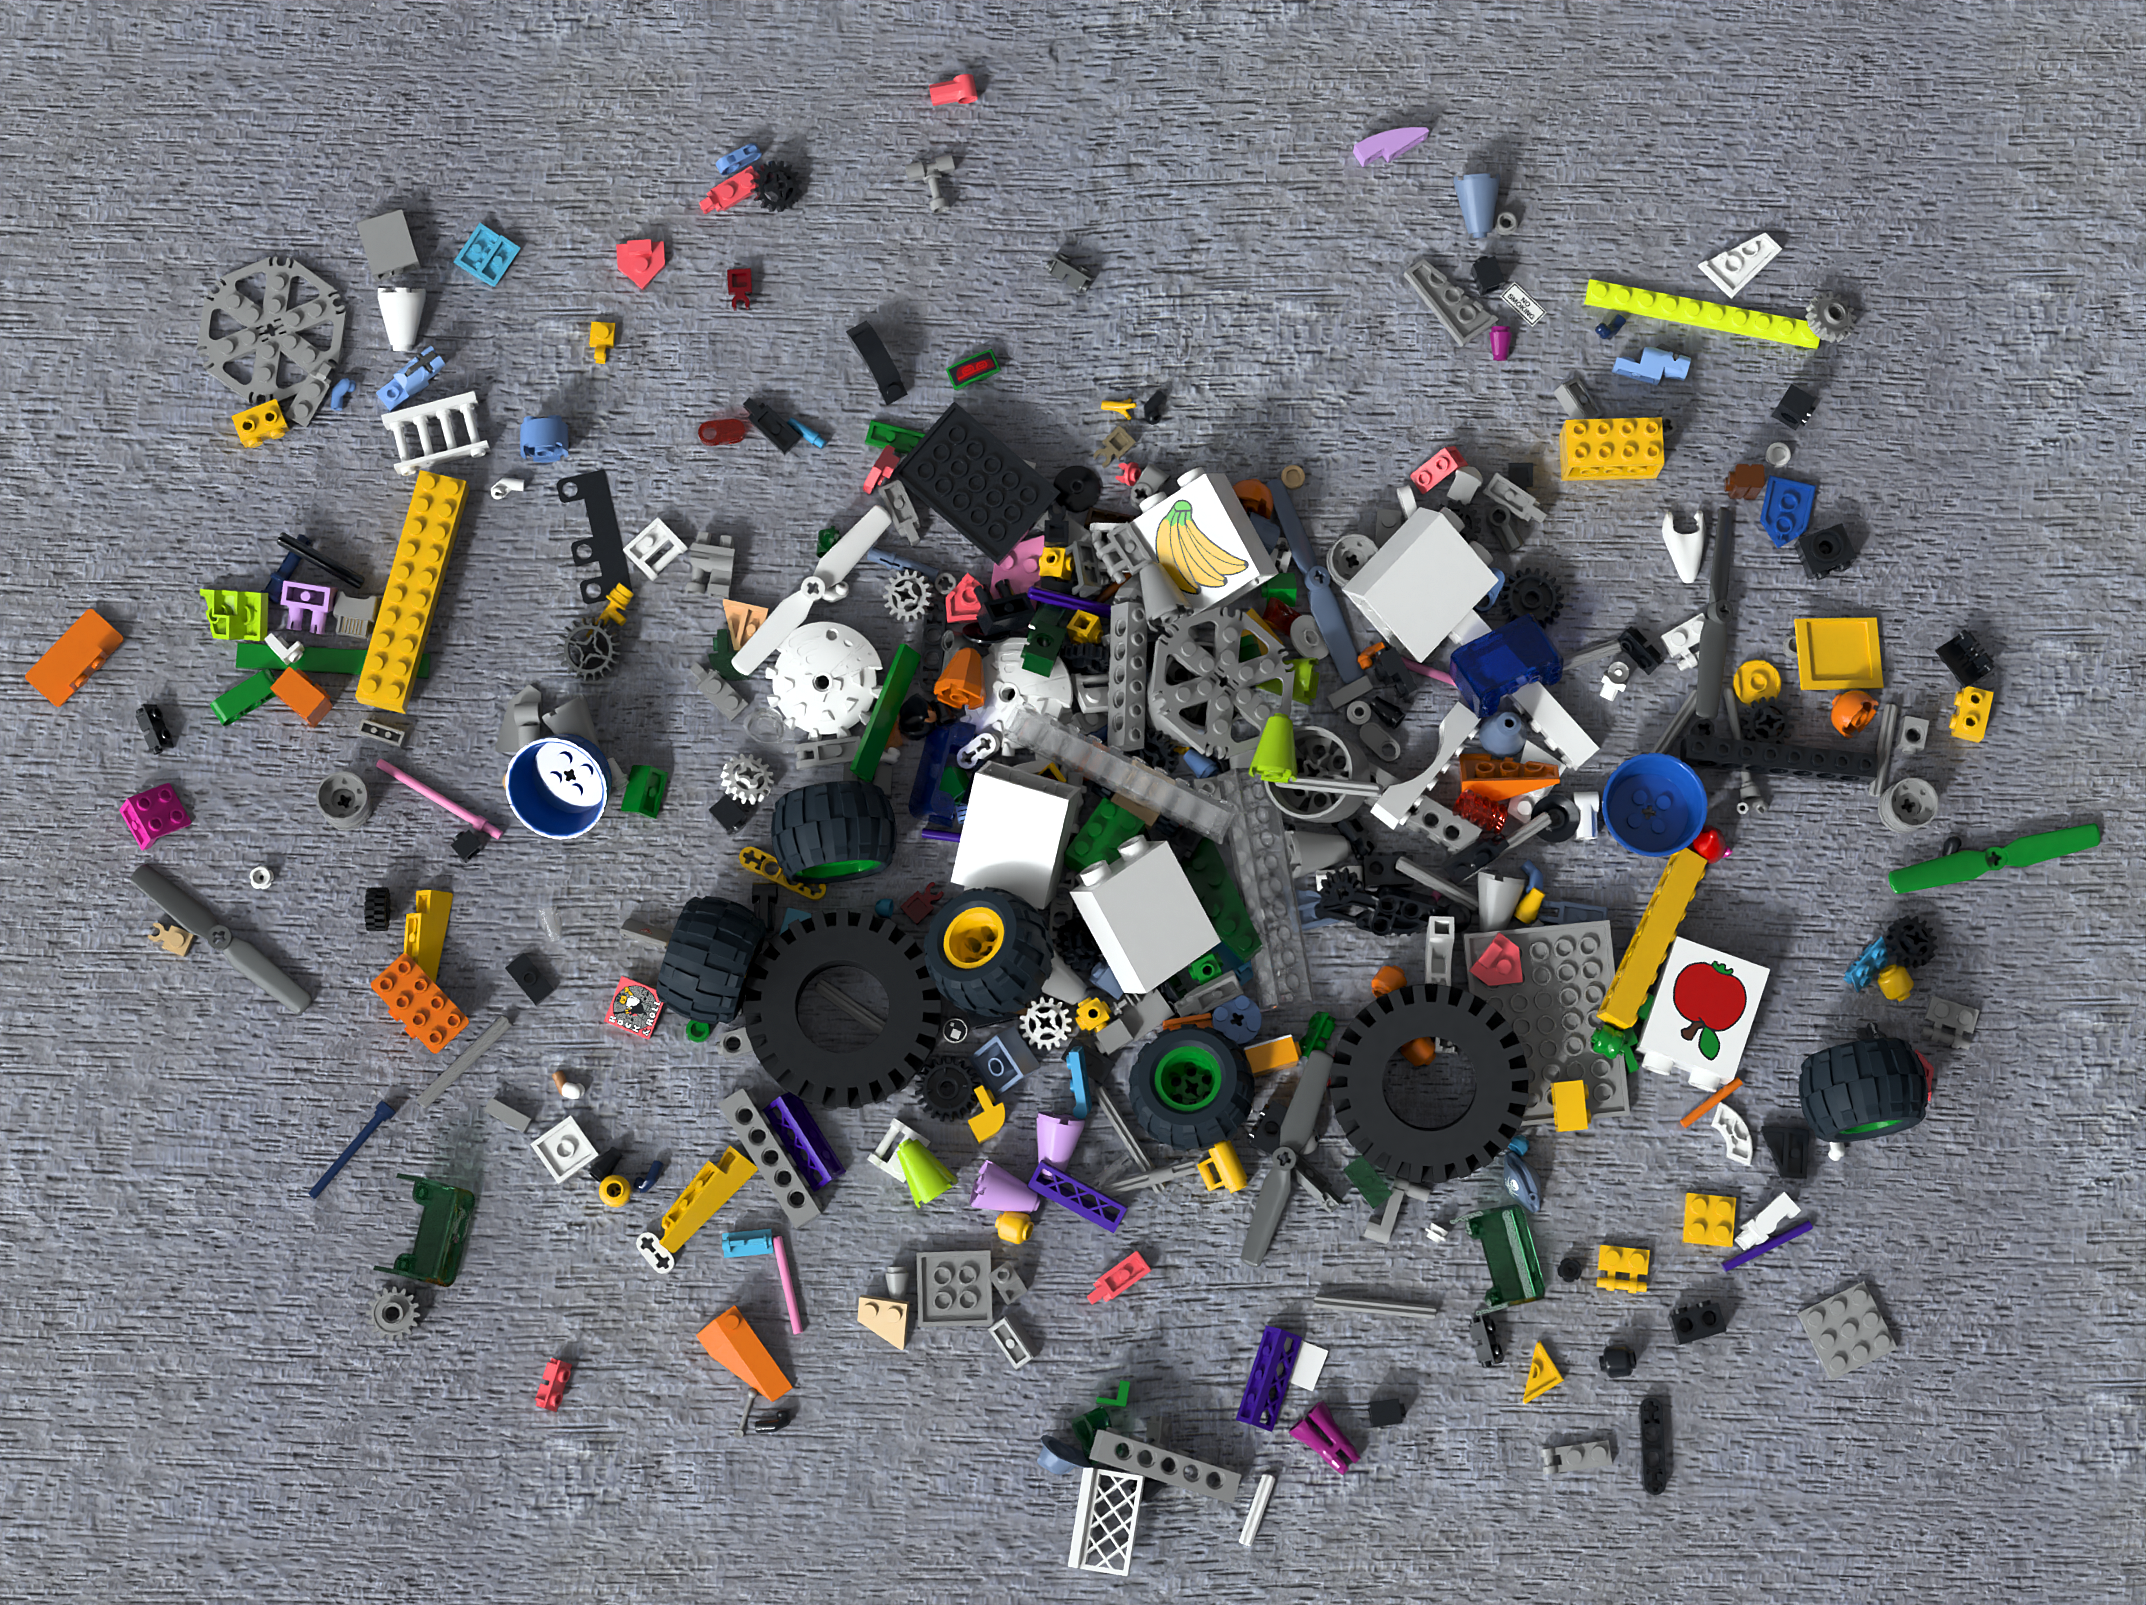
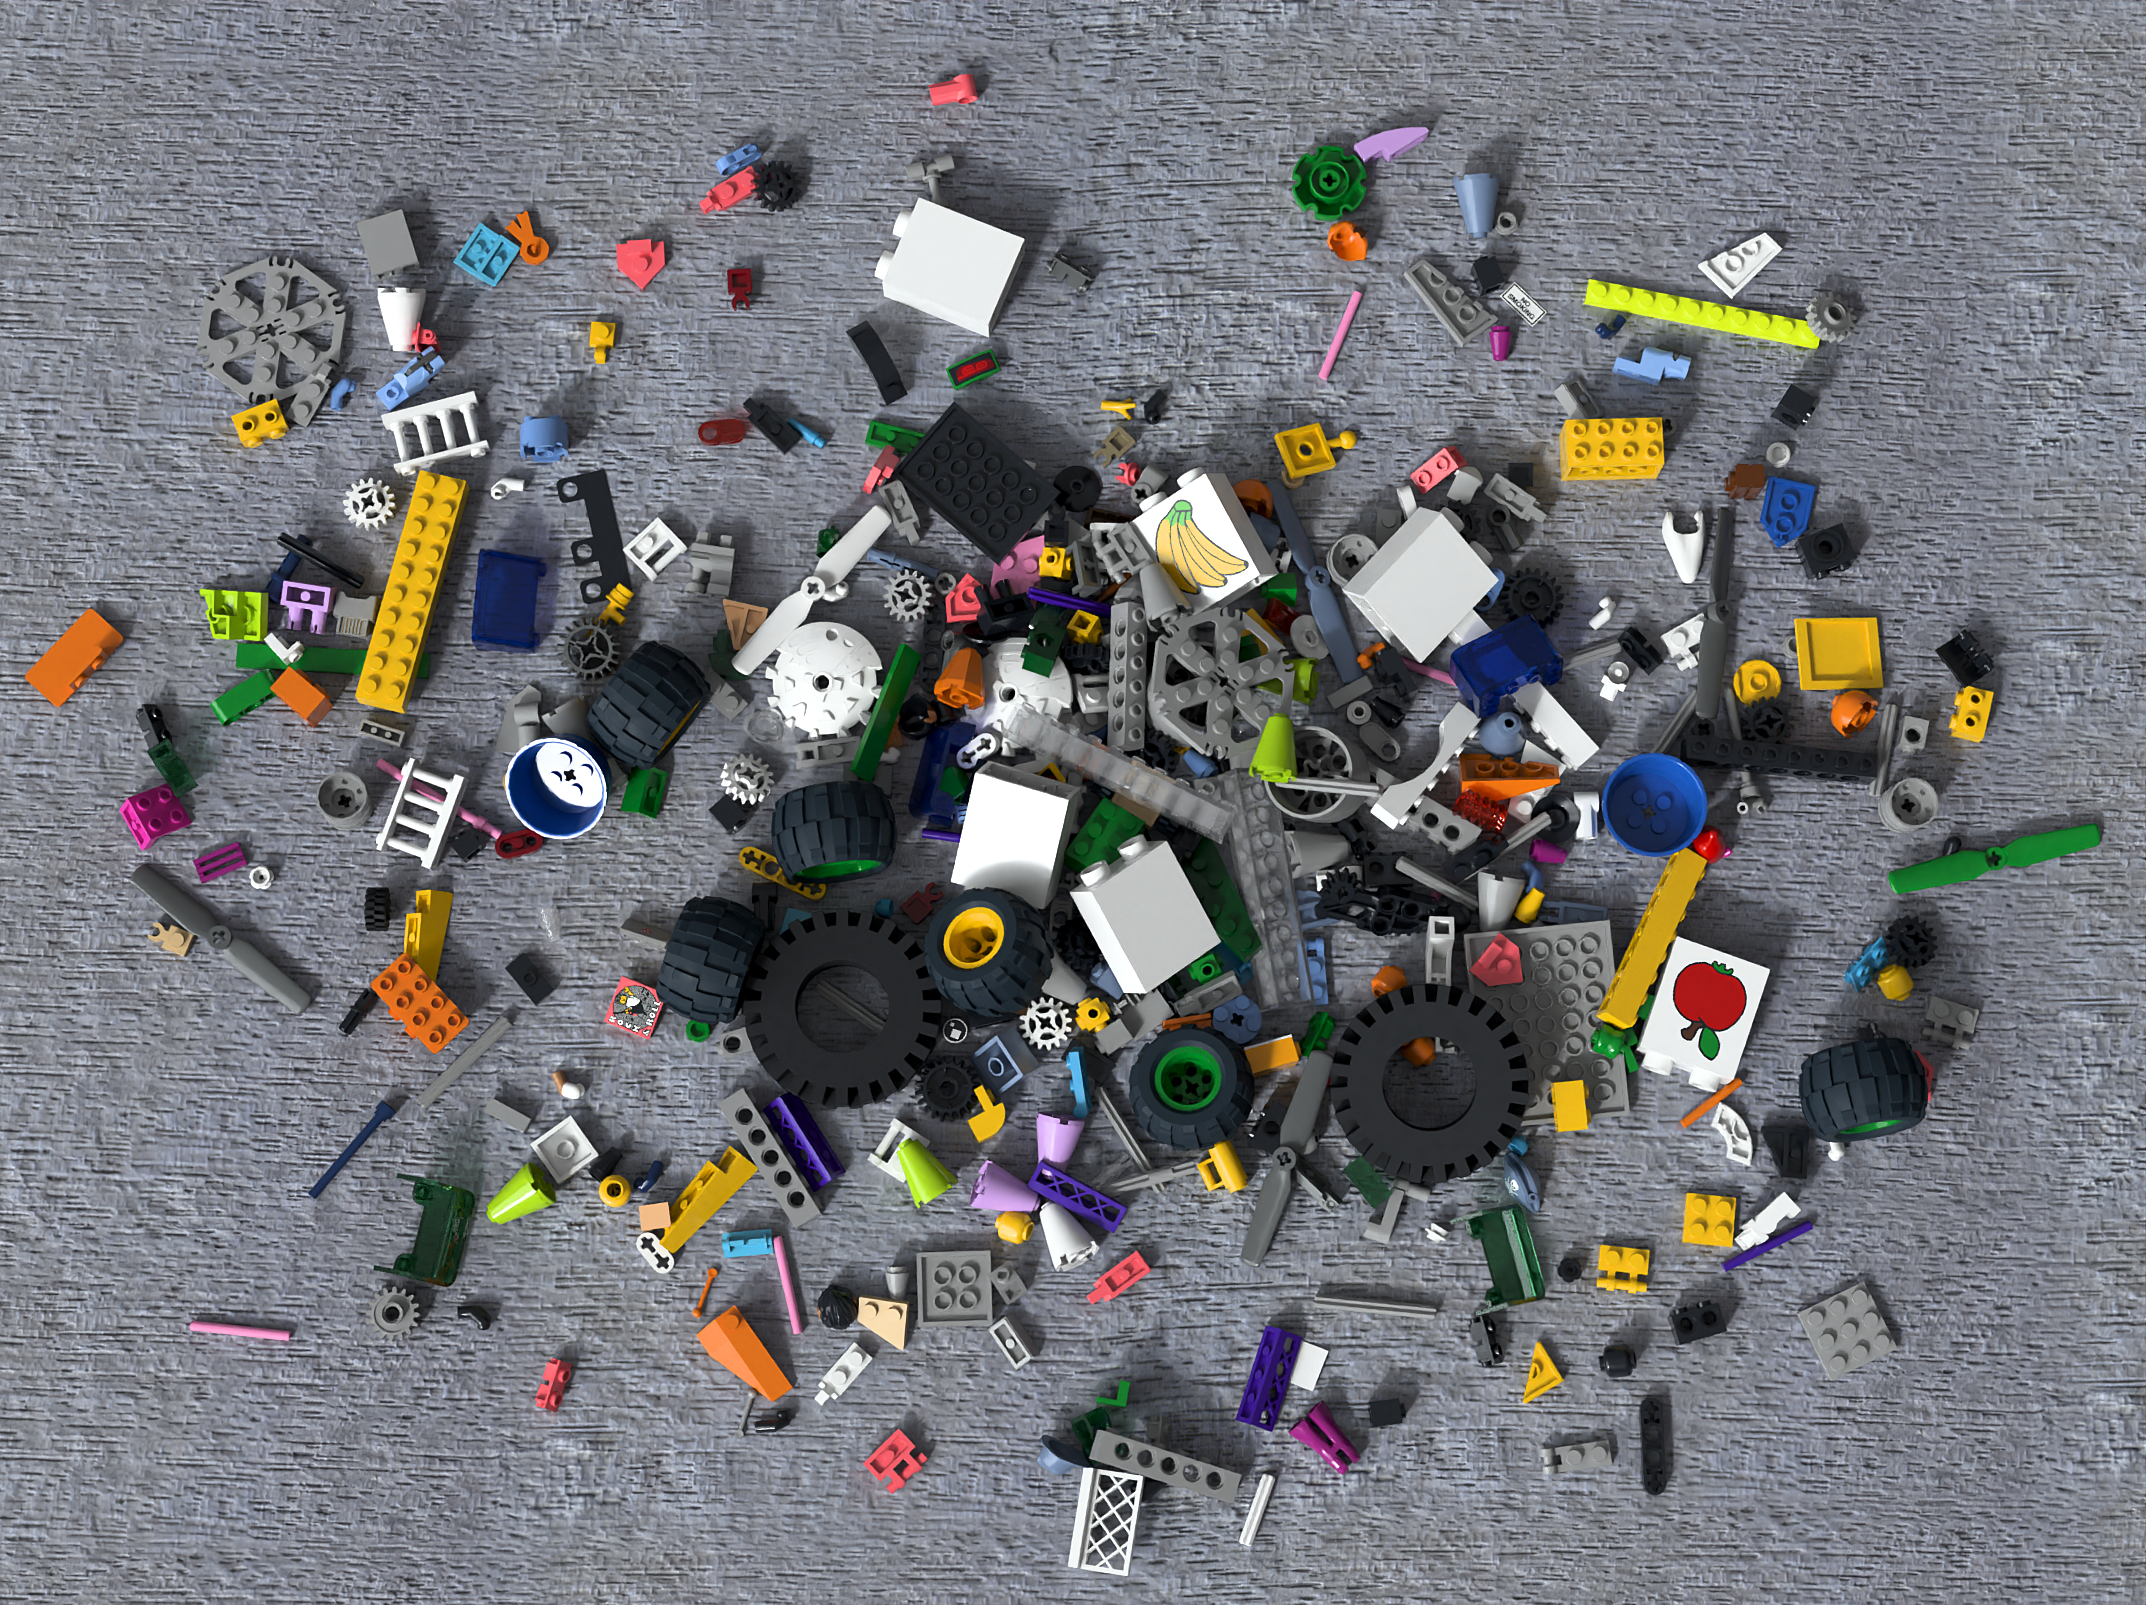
(173, 768): none -> clear green brick
(239, 854): none -> magenta tile
(240, 1330): none -> bright pink bar
(357, 1012): none -> black axle
(366, 513): none -> white gear
(424, 338): none -> coral hinge
(437, 832): none -> white fence
(477, 1313): none -> black arm
(506, 602): none -> clear blue windscreen
(519, 844): none -> dark red plate
(521, 1195): none -> lime cone
(533, 249): none -> orange piece
(648, 705): none -> black wheel
(654, 1216): none -> light nougat panel
(712, 1273): none -> orange hinge
(837, 1307): none -> black hair
(843, 1373): none -> white hinge
(889, 1456): none -> coral plate
(950, 266): none -> white brick
(1065, 1237): none -> white cone
(1314, 439): none -> yellow plate
(1317, 970): none -> medium blue plate
(1340, 335): none -> bright pink bar
(1345, 177): none -> green piece
(1348, 241): none -> orange hair
(1546, 852): none -> magenta cone
(1604, 615): none -> white arm

